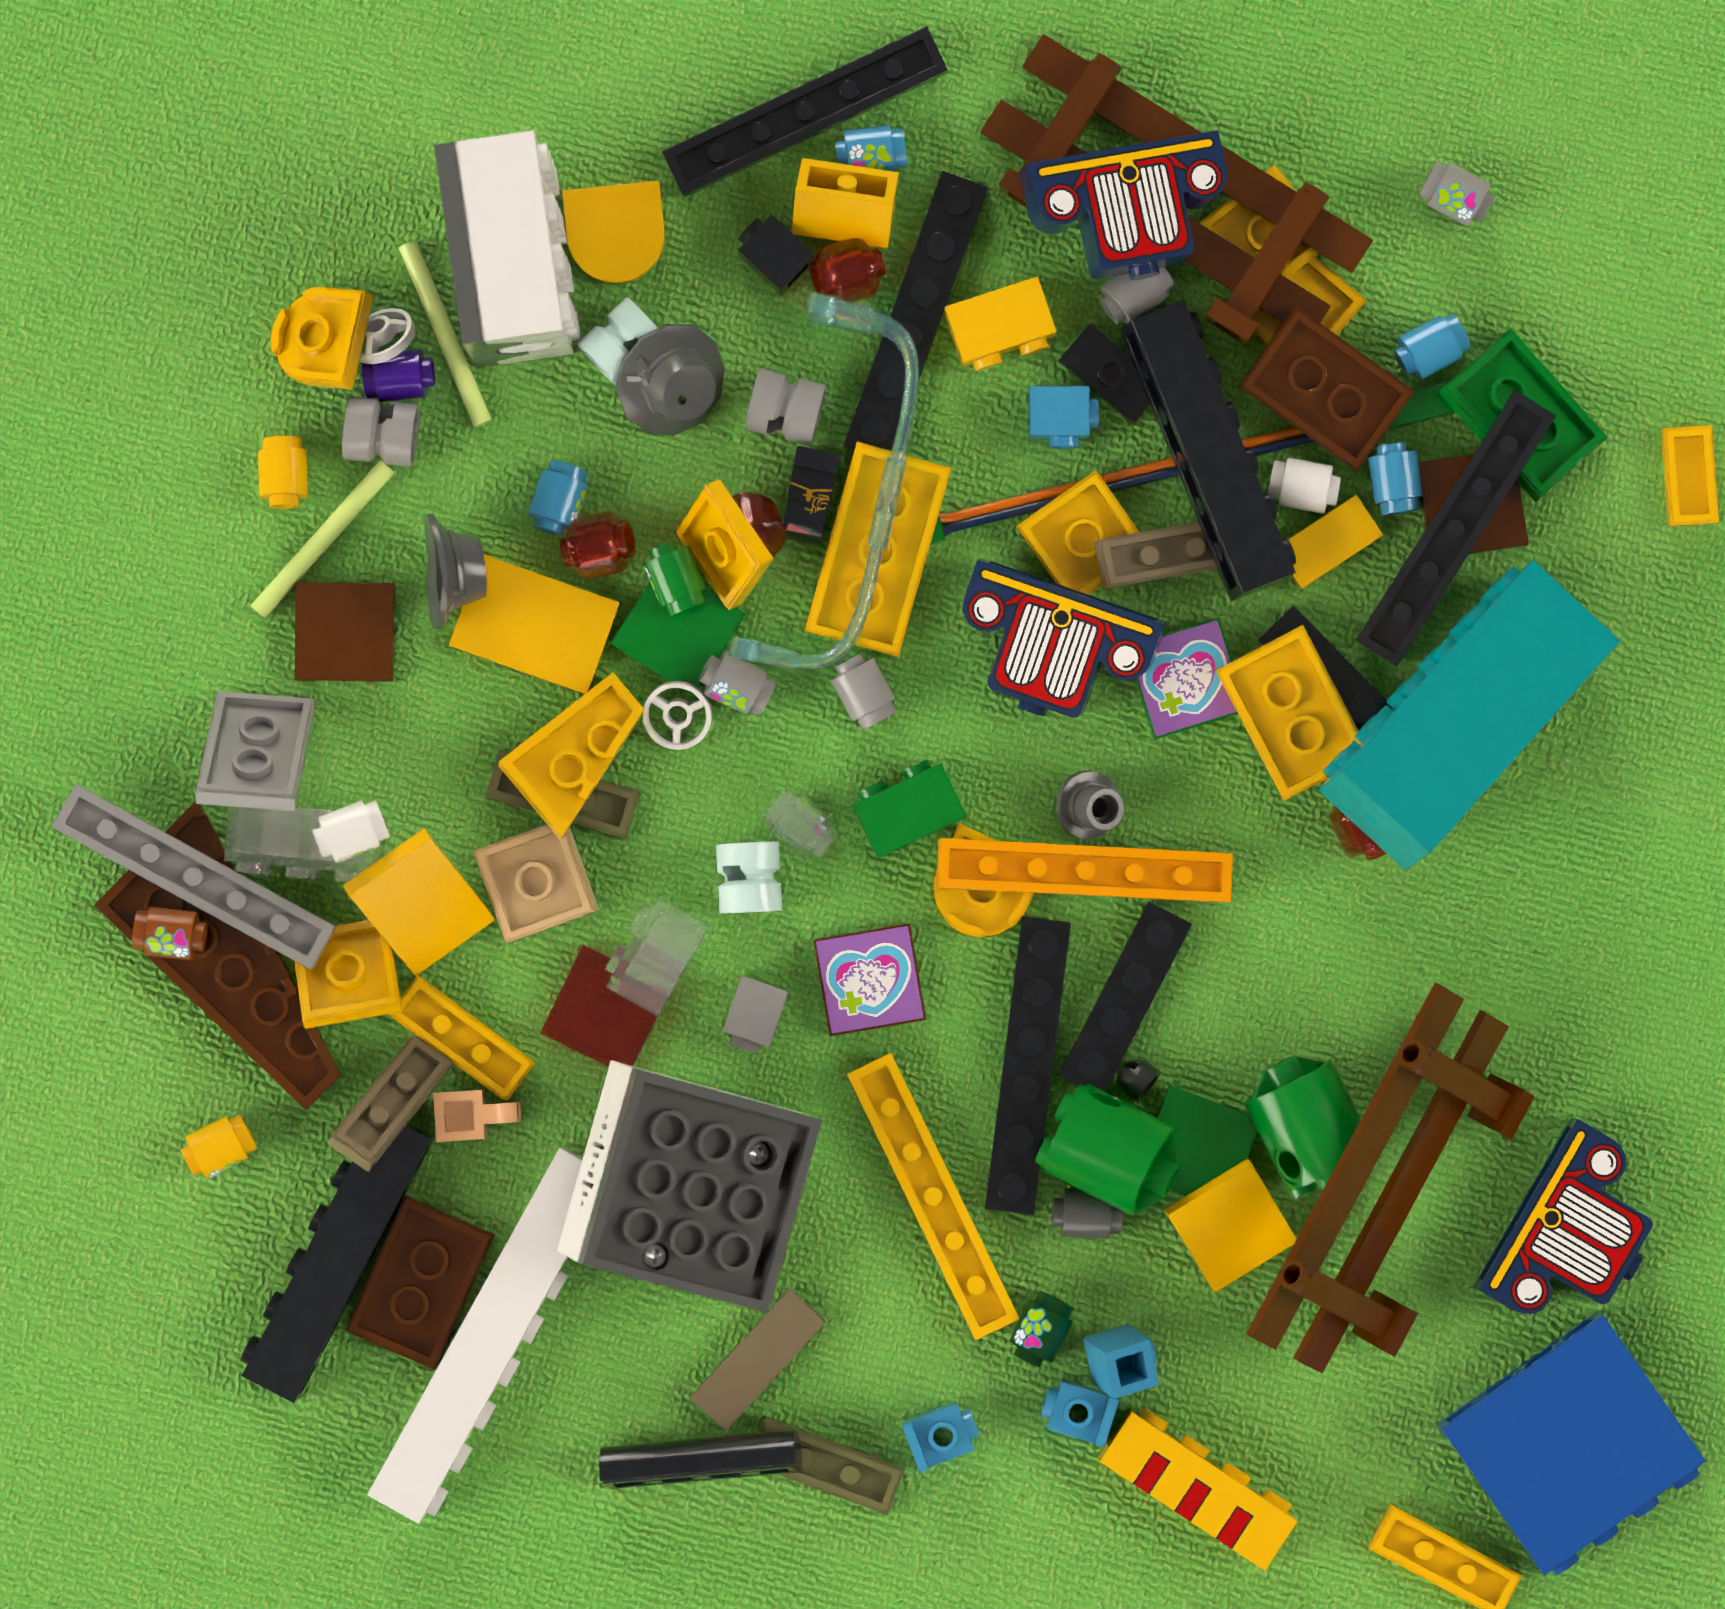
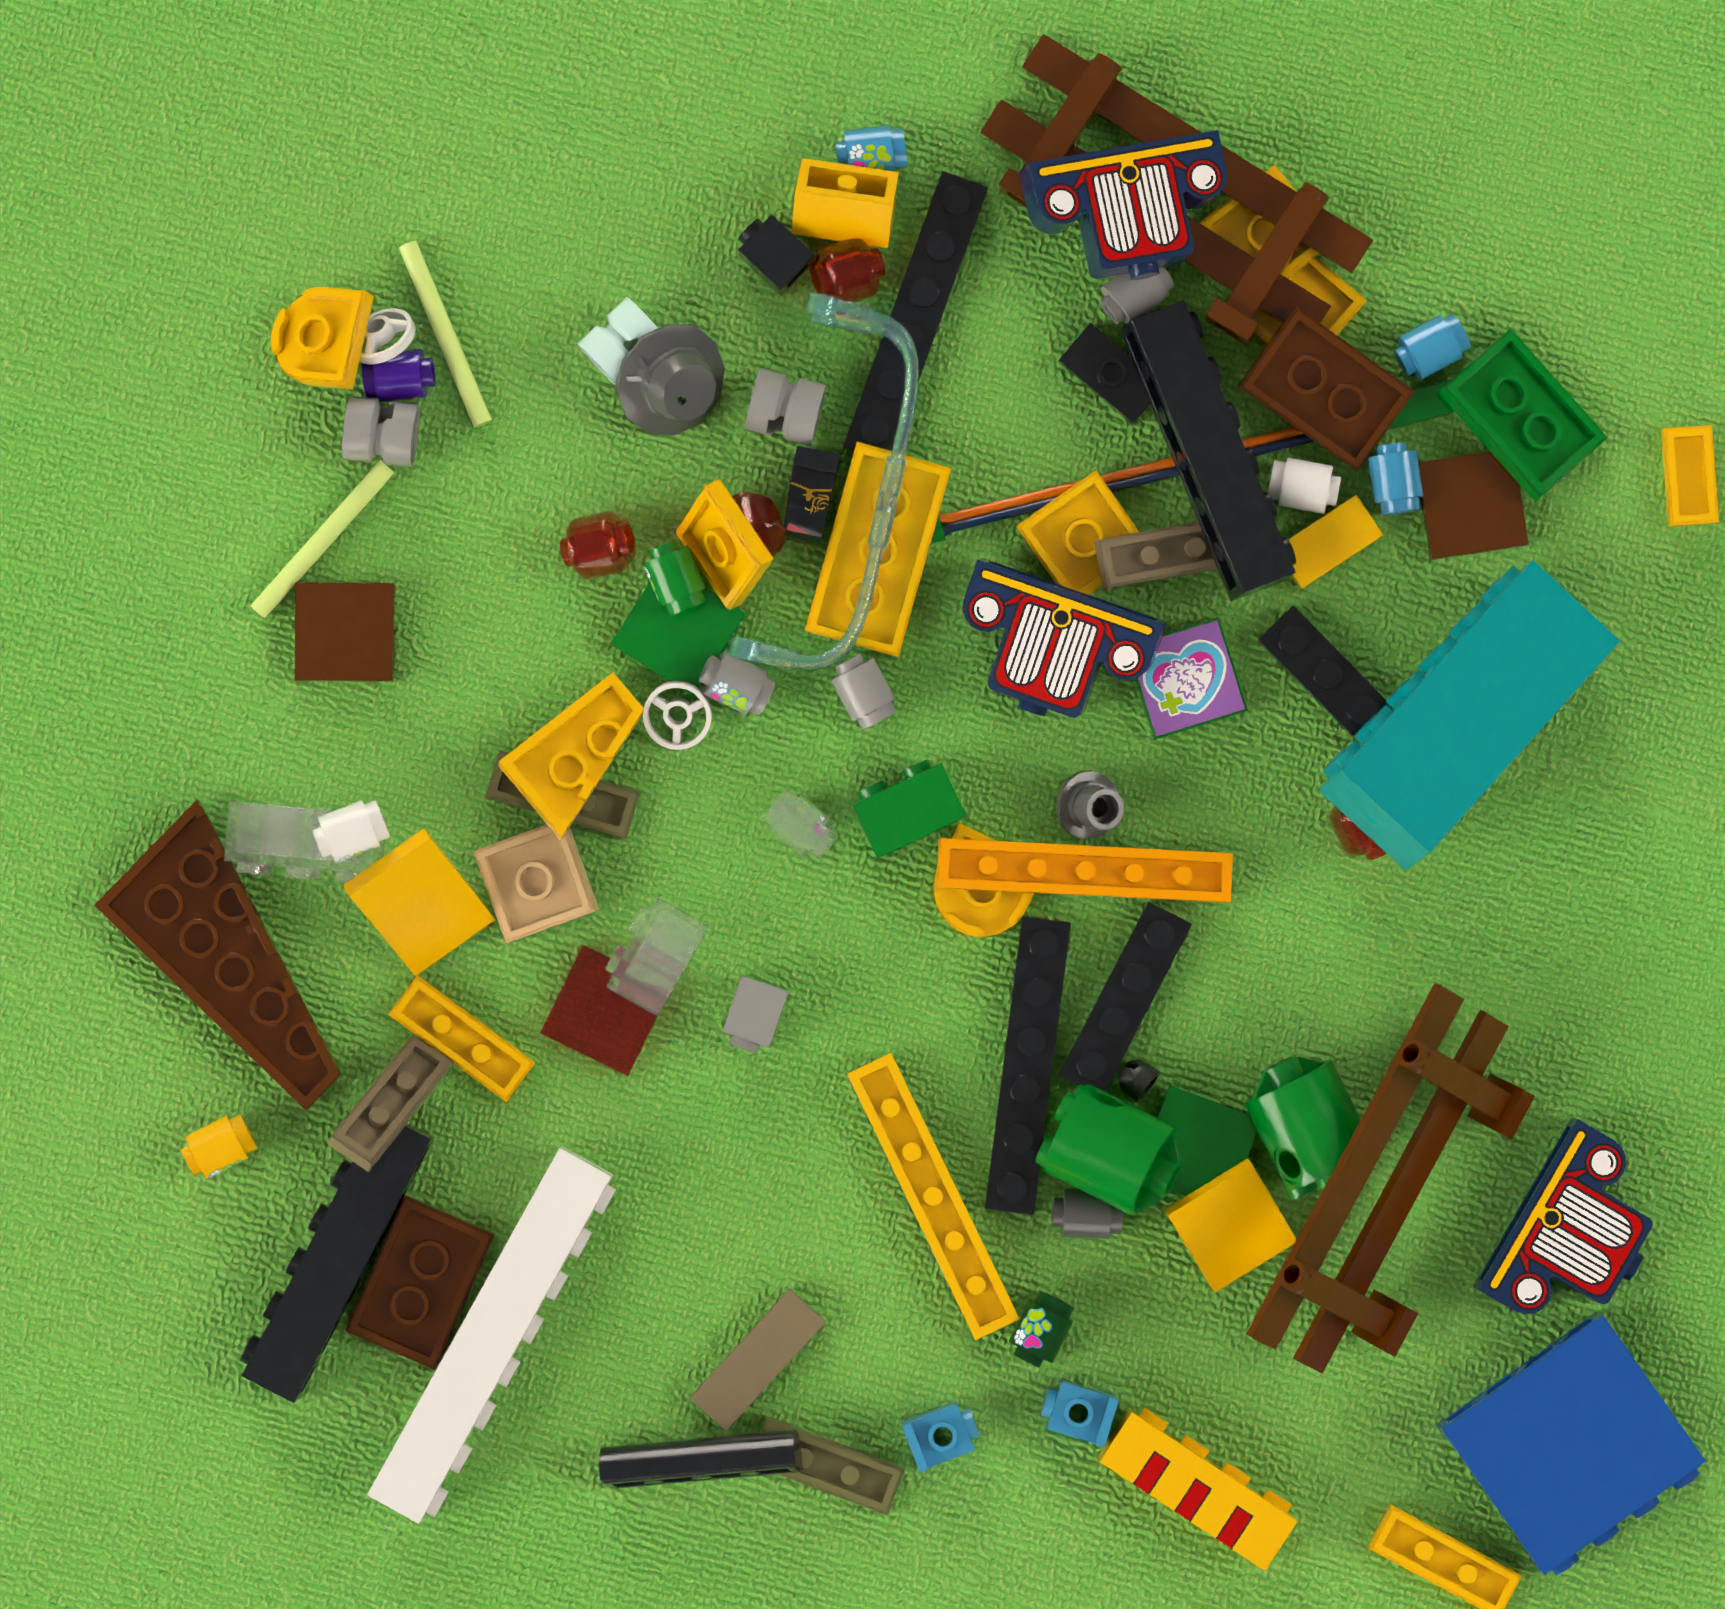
(169, 933): dark orange brick -> none
(194, 876): light grey plate -> none
(255, 751): light grey tile -> none
(283, 472): yellow brick -> none
(350, 979): yellow tile -> none
(454, 570): dark grey hat -> none
(466, 1116): light nougat plate -> none
(507, 248): white piece -> none
(537, 626): yellow tile -> none
(558, 497): dark azure brick -> none
(615, 230): yellow tile -> none
(689, 1186): dark grey piece -> none
(749, 877): light aqua wheel -> none
(805, 112): black plate -> none
(869, 979): tile -> none
(1000, 324): yellow brick -> none
(1062, 415): dark azure brick -> none
(1121, 1361): dark azure brick -> none
(1289, 710): yellow tile -> none
(1456, 527): black plate -> none
(1457, 193): light grey brick -> none

